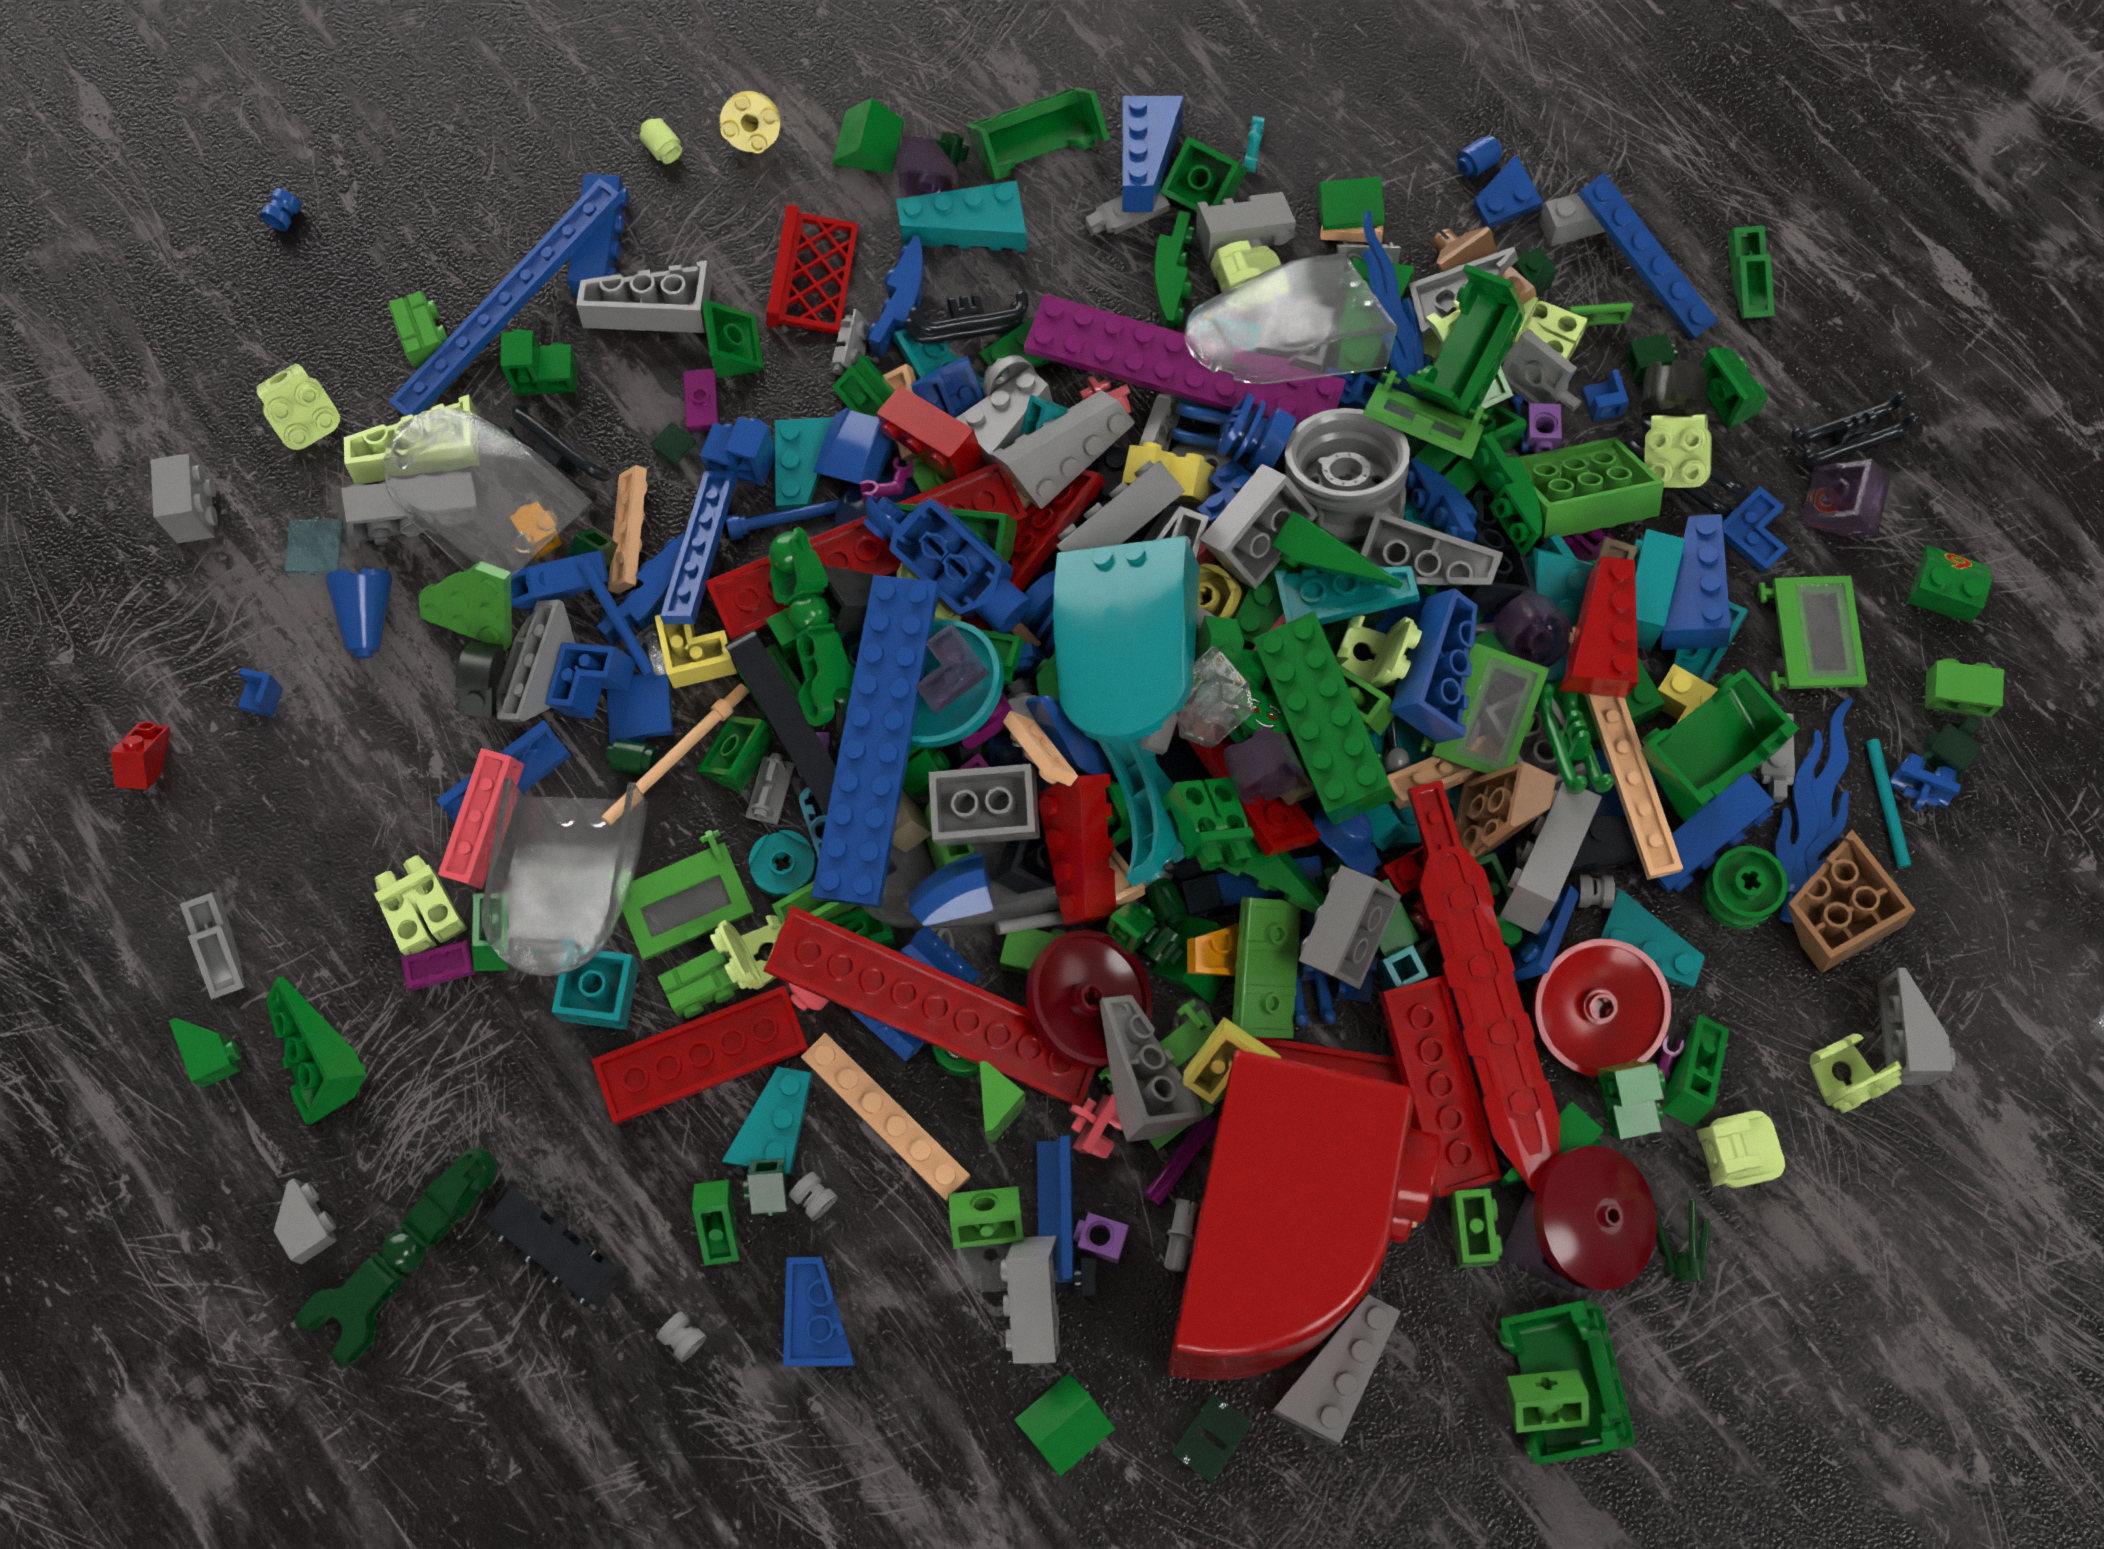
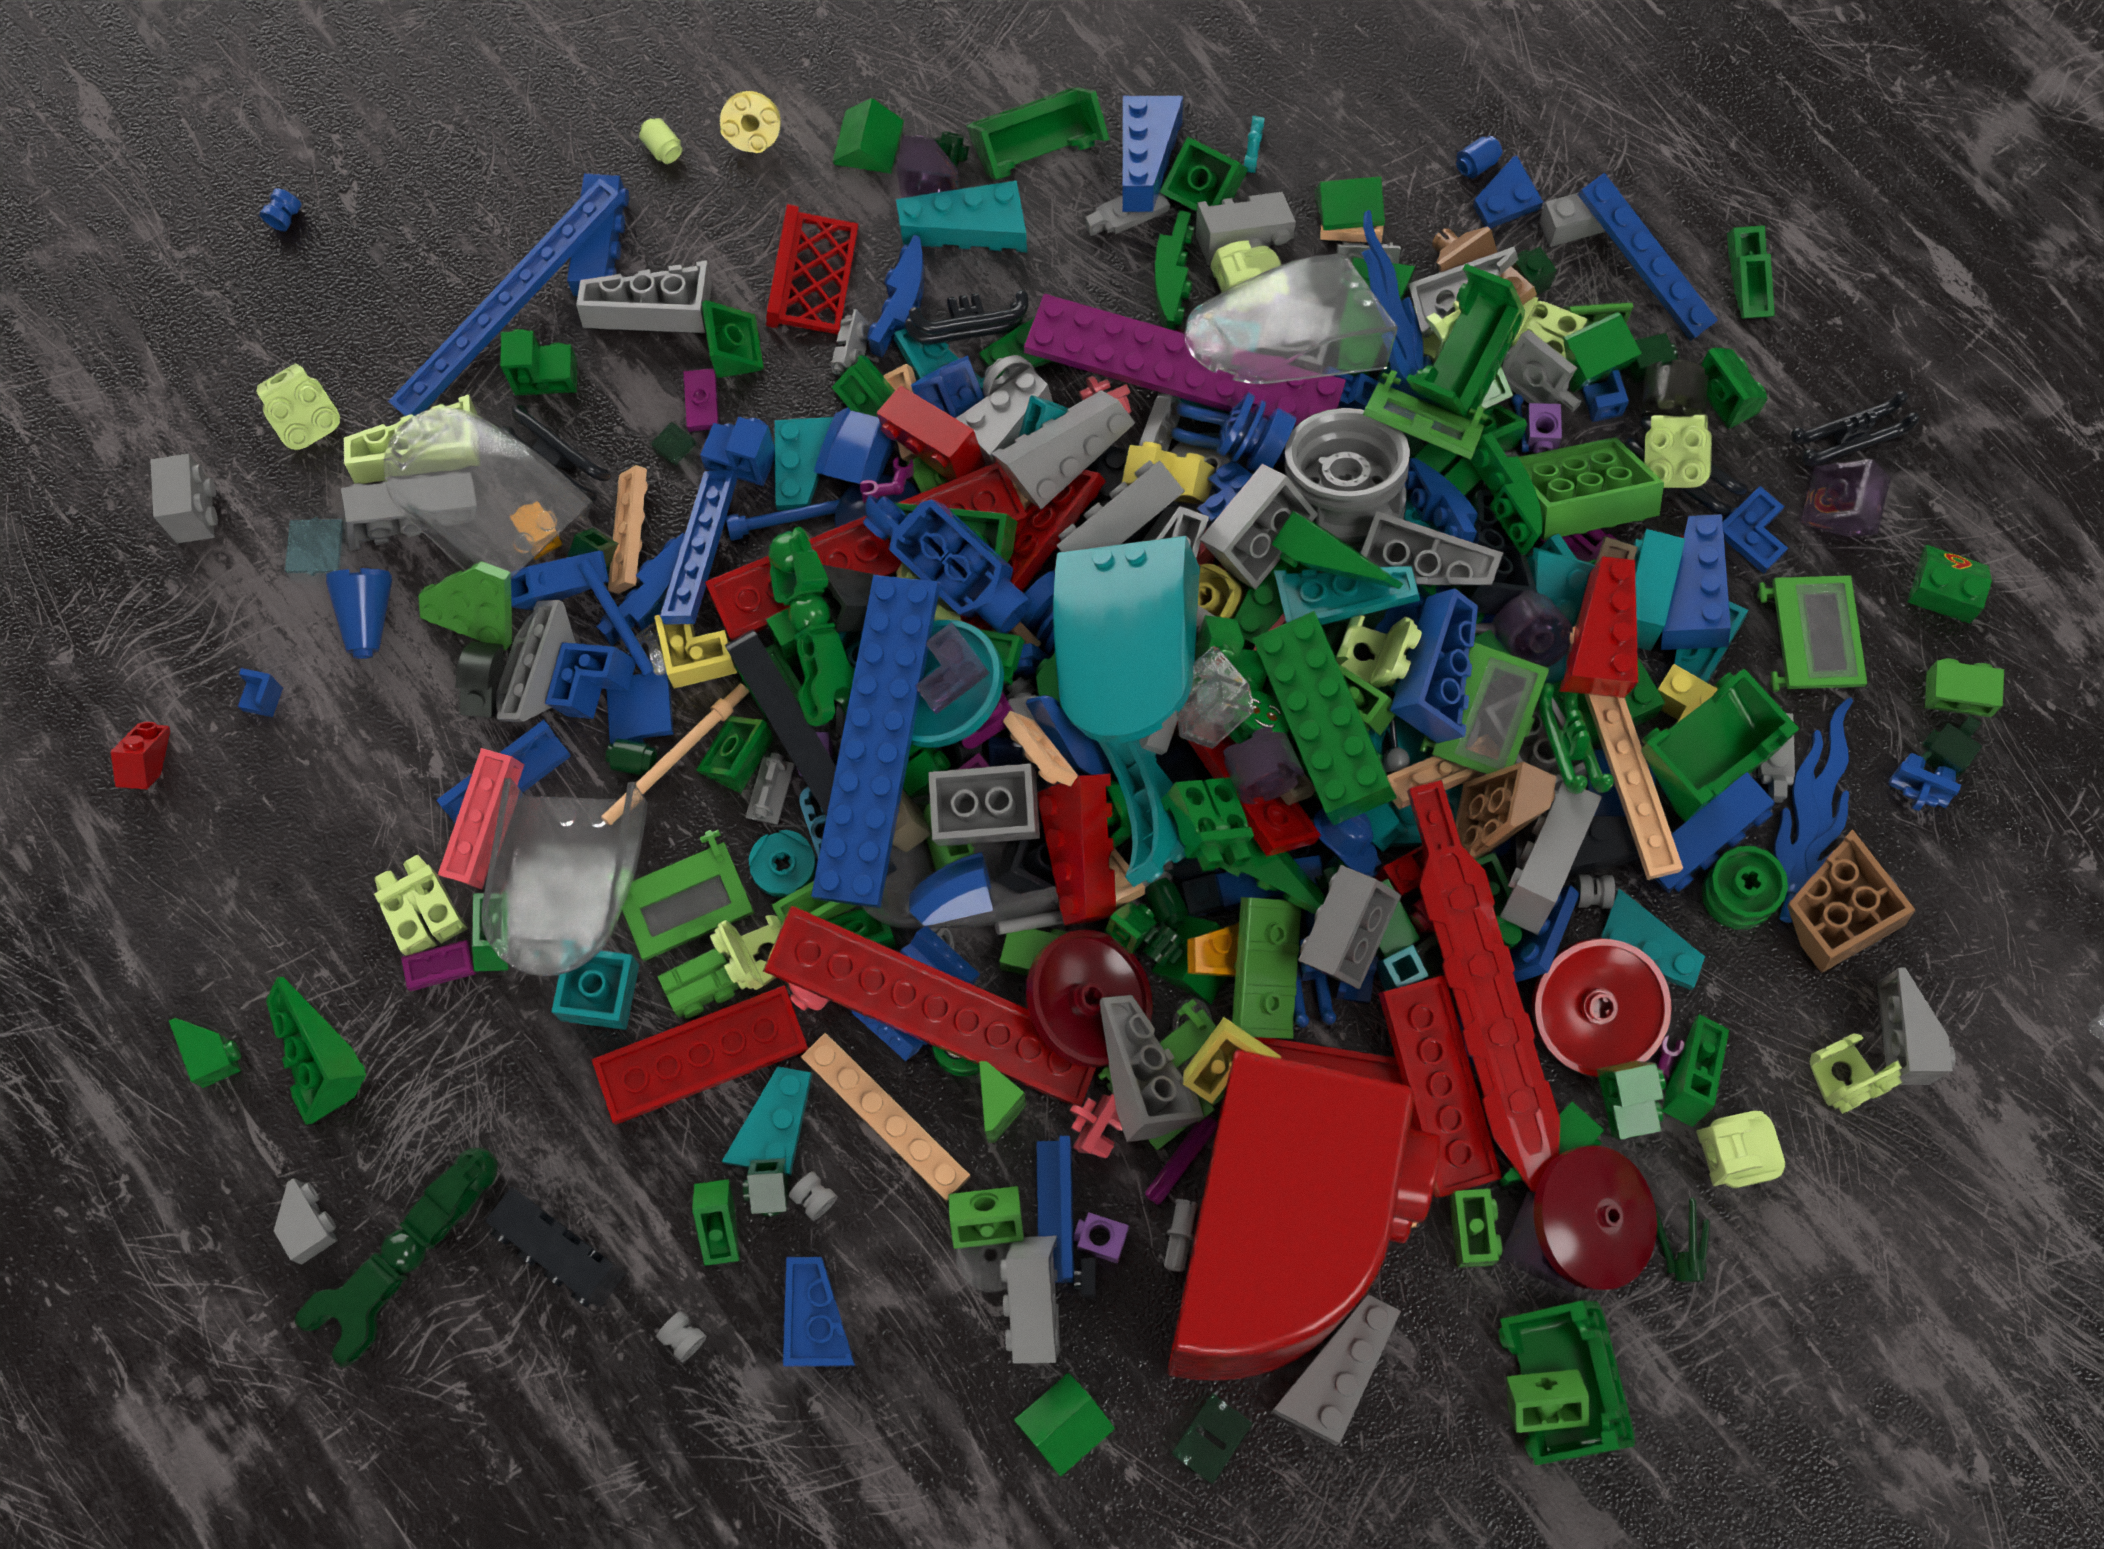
(213, 944): light grey slope -> none
(417, 326): bright green brick -> none
(1599, 350): none -> green slope
(1888, 803): teal bar -> none

